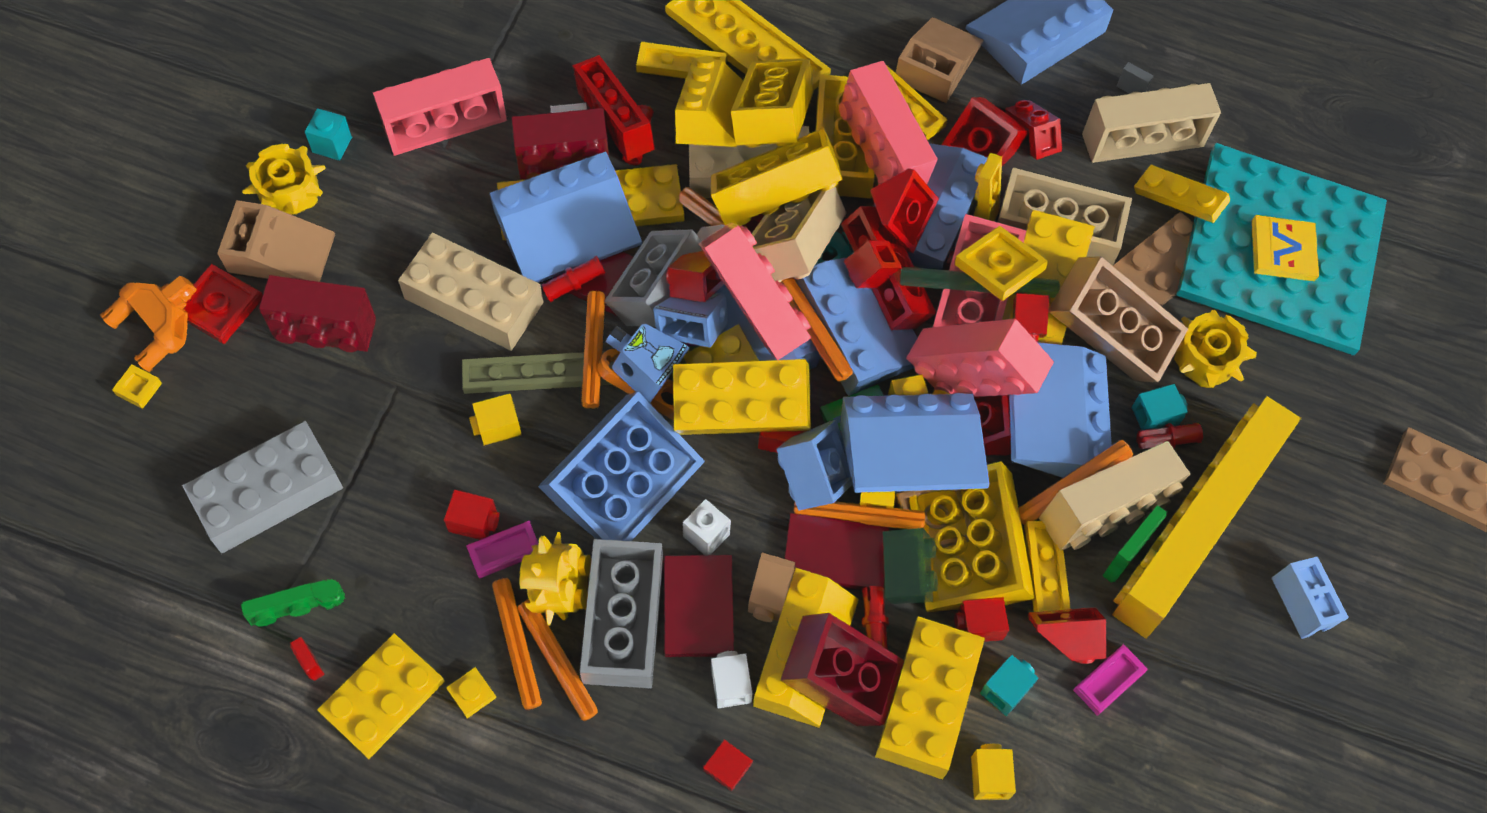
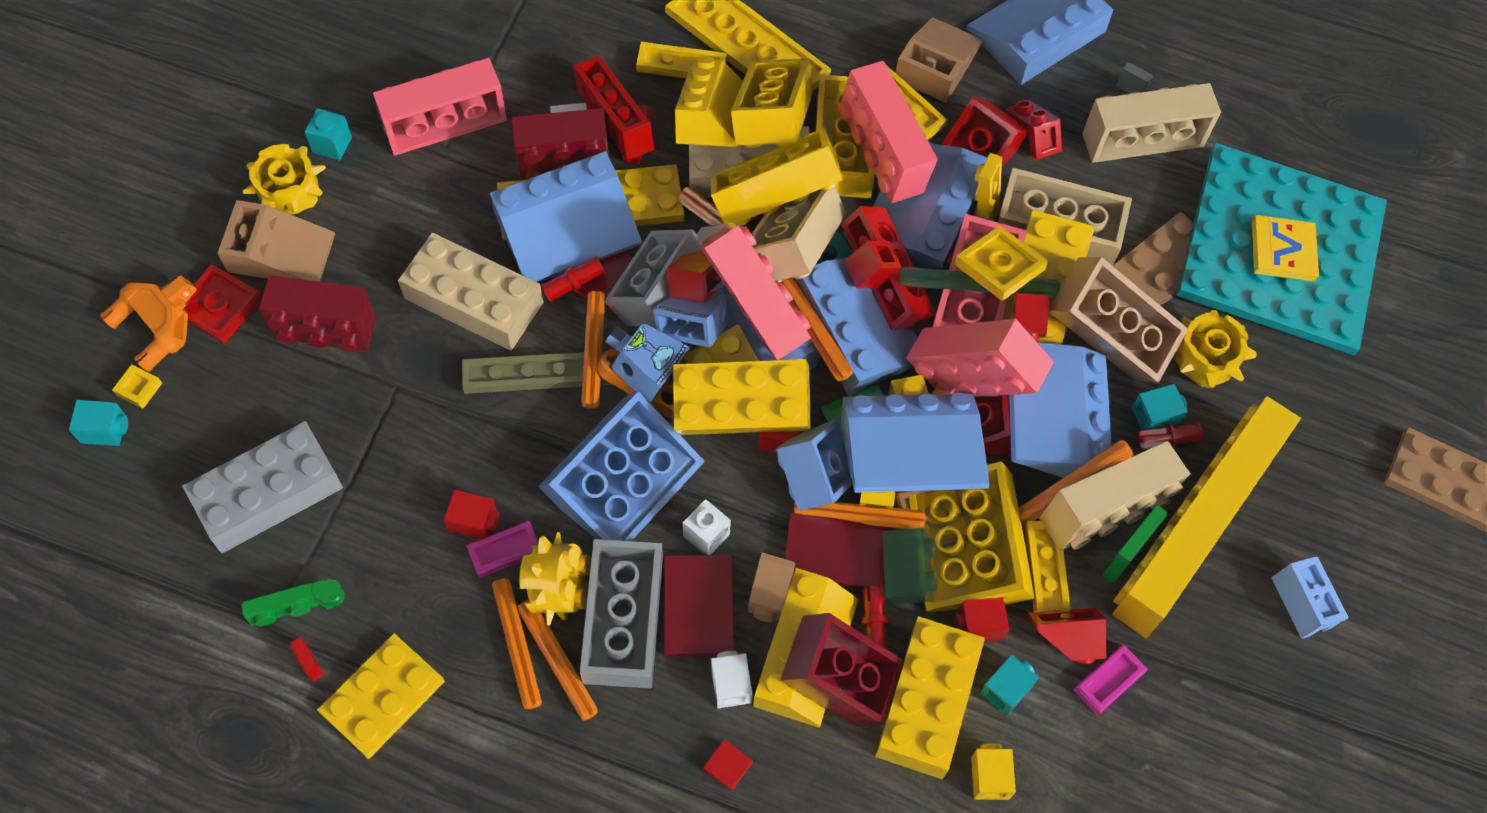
(98, 423): none -> teal brick
(471, 692): yellow plate -> none
(495, 419): yellow brick -> none
(905, 206): red slope -> none
(1182, 193): yellow plate -> none

